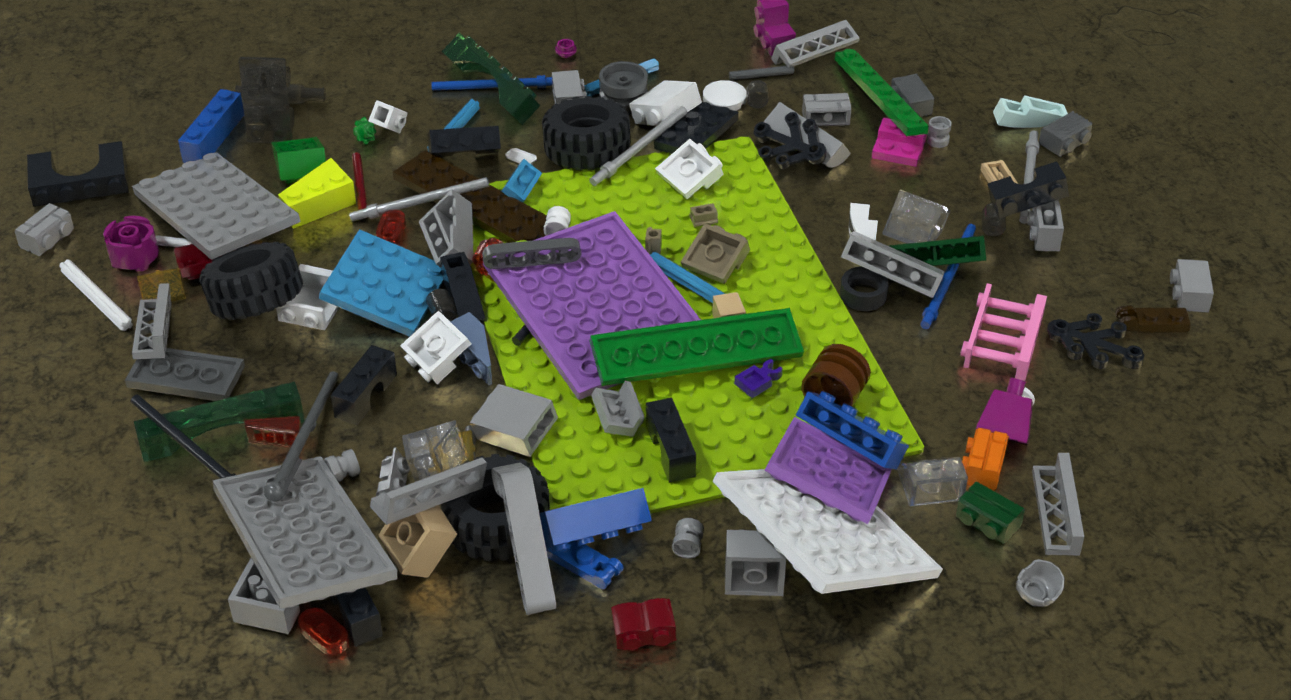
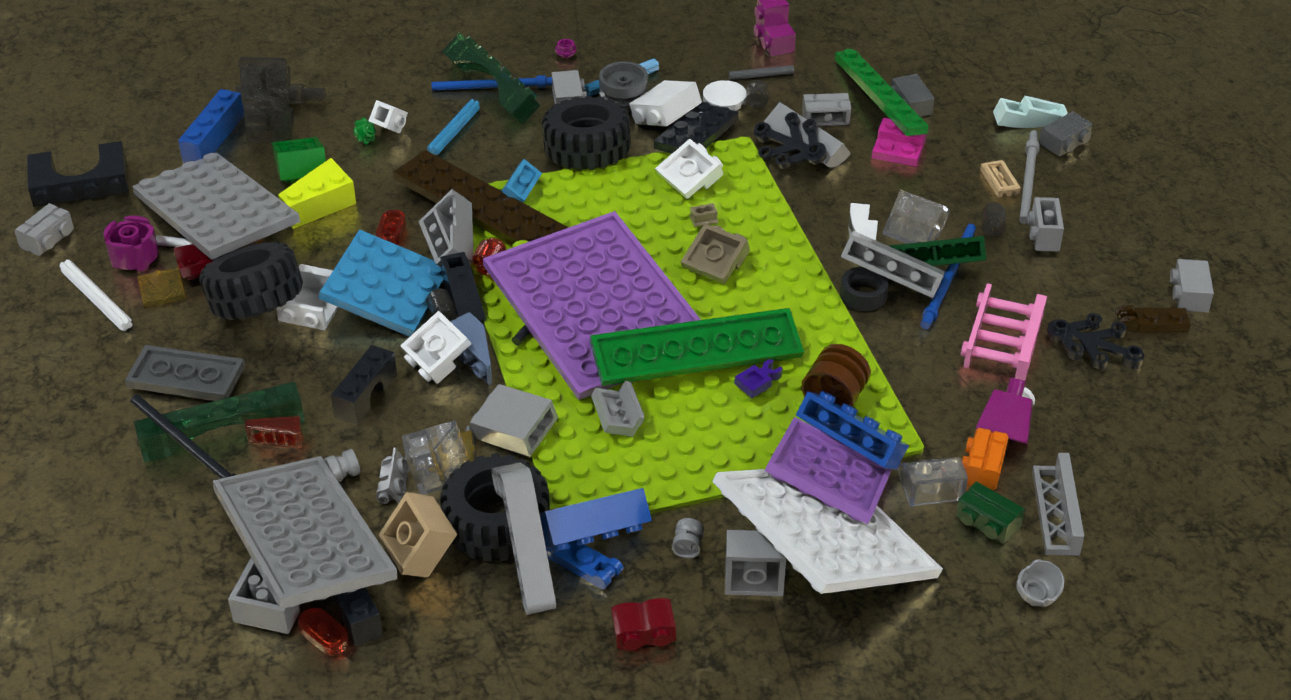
(158, 328): light grey fence -> none
(277, 489): dark grey bar -> none
(359, 181): dark red bar -> none
(375, 210): light grey bar -> none
(429, 491): light grey fence -> none
(459, 140): black arch -> none
(518, 155): white piece -> none
(531, 249): dark grey beam -> none
(556, 220): white wheel -> none
(610, 168): light grey bar -> none
(653, 240): dark tan piece -> none
(668, 430): black arch -> none
(686, 278): dark azure axle -> none
(727, 305): tan panel -> none
(817, 40): light grey fence -> none
(939, 132): light grey wheel -> none
(1012, 198): black arch -> none

